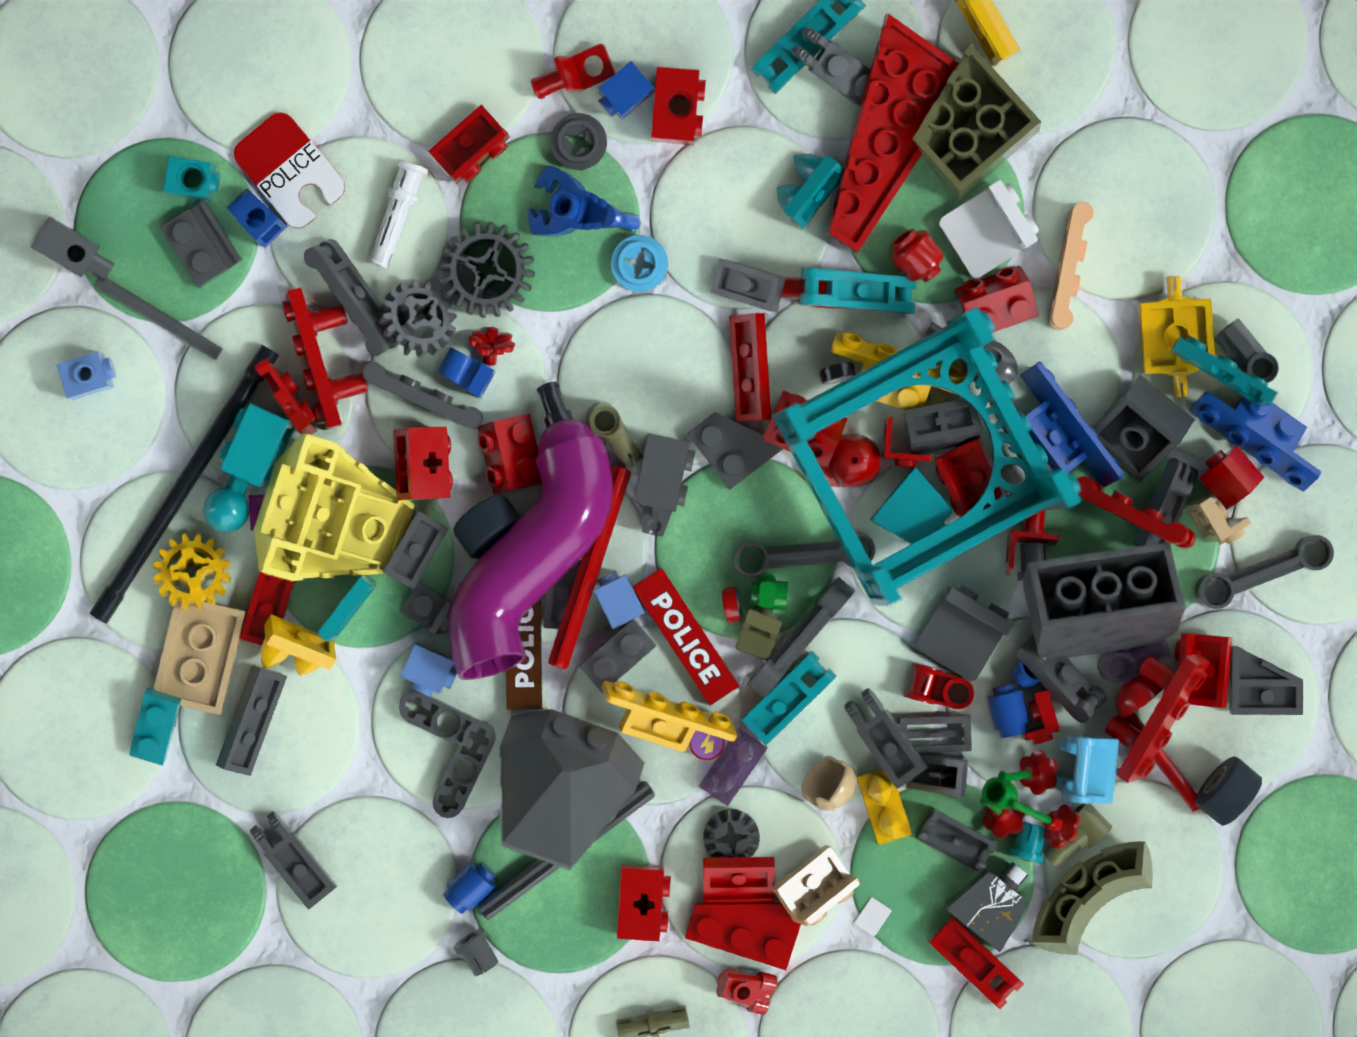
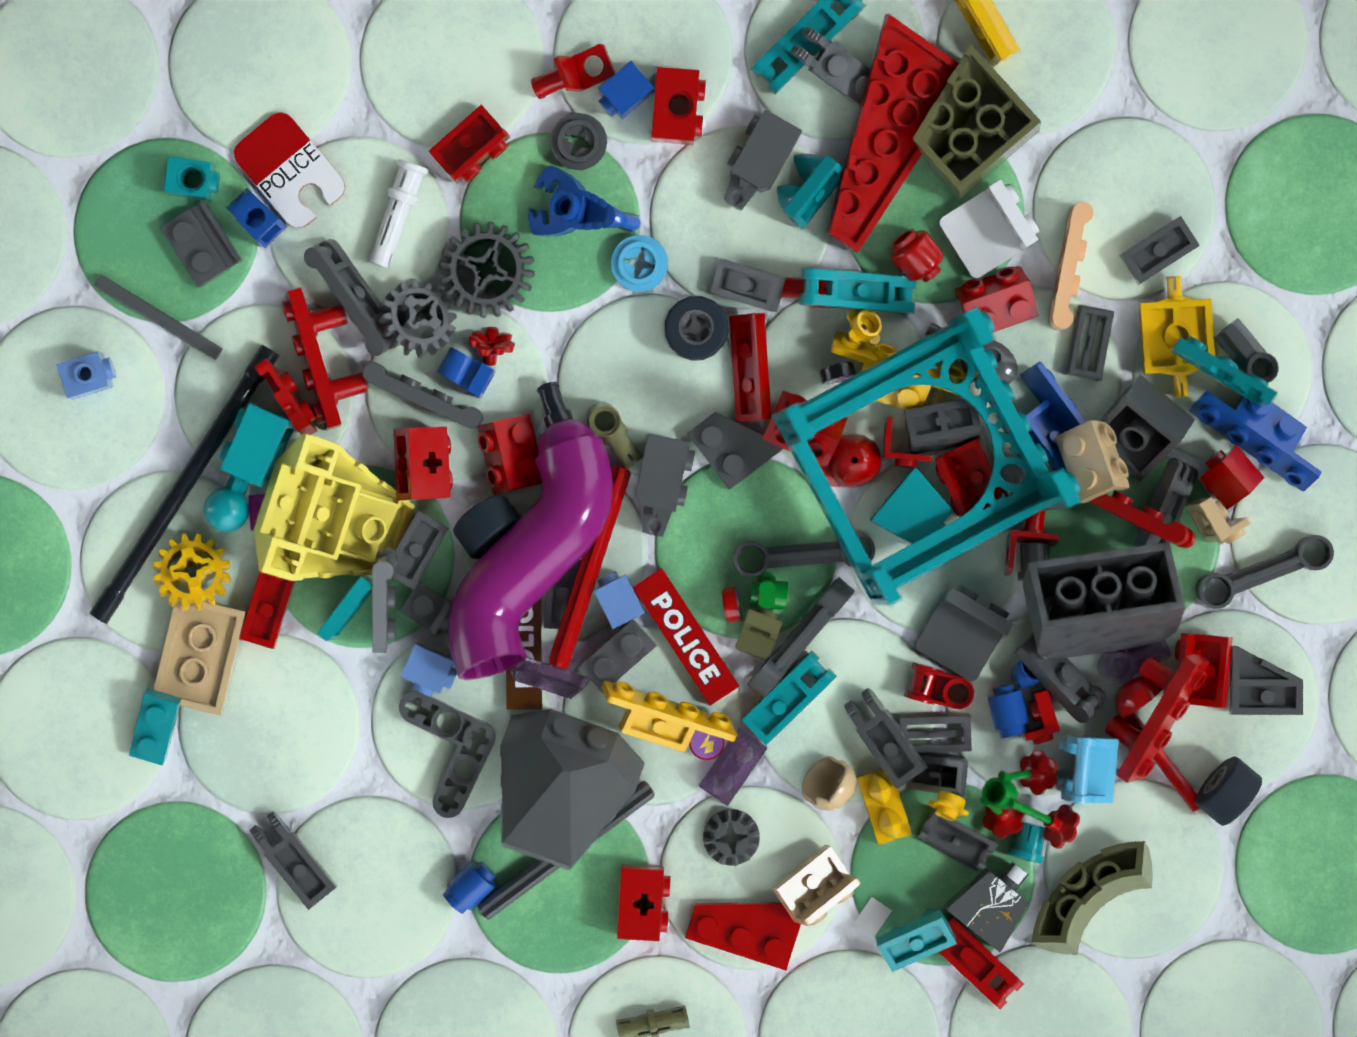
(55, 242): dark grey torso -> none
(251, 720): dark grey plate -> none
(289, 638): yellow tile -> none
(383, 599): none -> plate
(476, 952): dark grey bush -> none
(549, 678): none -> clear purple tile
(705, 322): none -> black wheel
(738, 880): red plate -> none
(747, 989): red plate -> none
(761, 158): none -> dark grey hinge
(871, 323): none -> yellow plate
(916, 940): none -> teal tile
(949, 806): none -> yellow plate
(1075, 343): none -> dark grey tile
(1090, 831): olive pin -> none
(1093, 459): none -> tan bracket
(1159, 250): none -> dark grey plate

